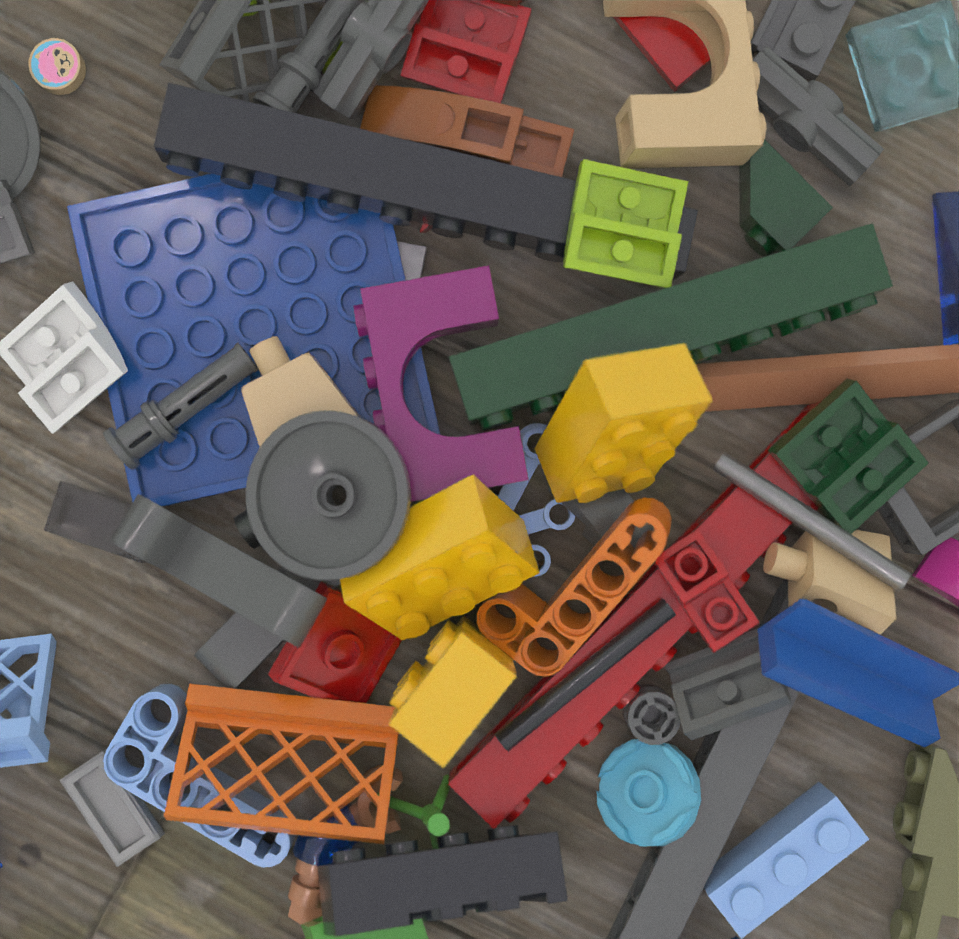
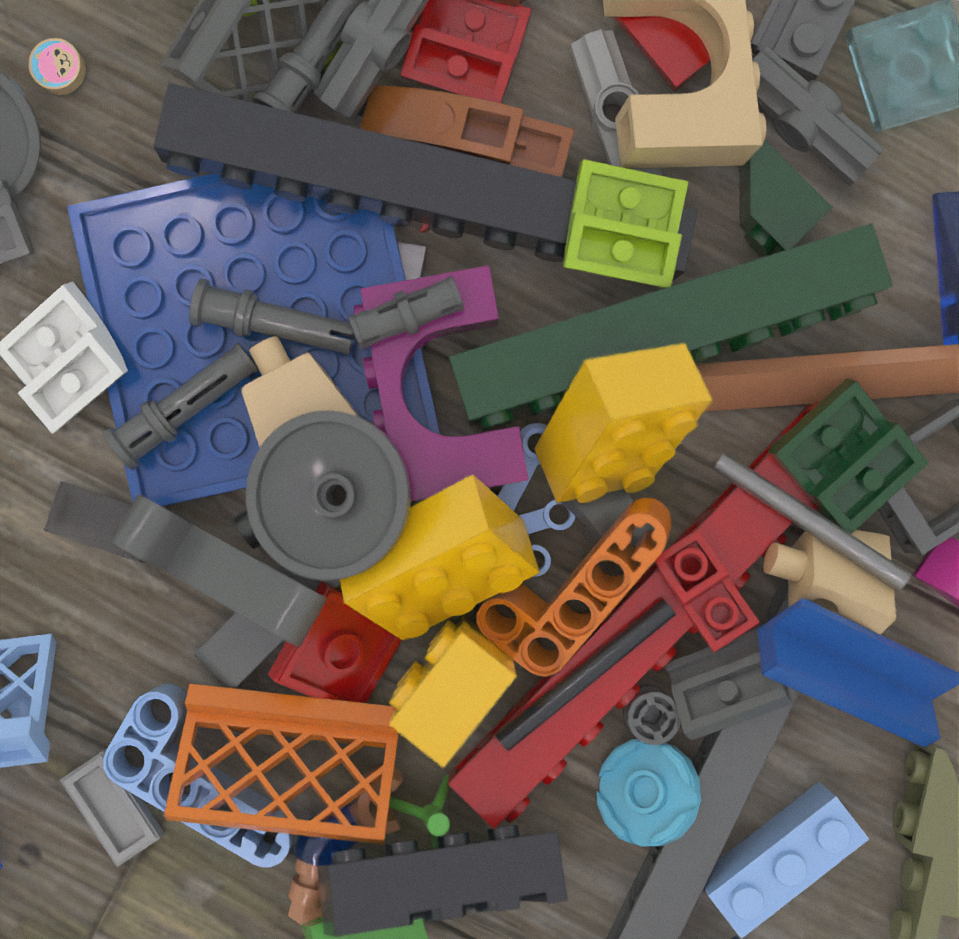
(246, 314): none -> dark grey pin
(406, 312): none -> dark grey pin
(603, 84): none -> light grey piece

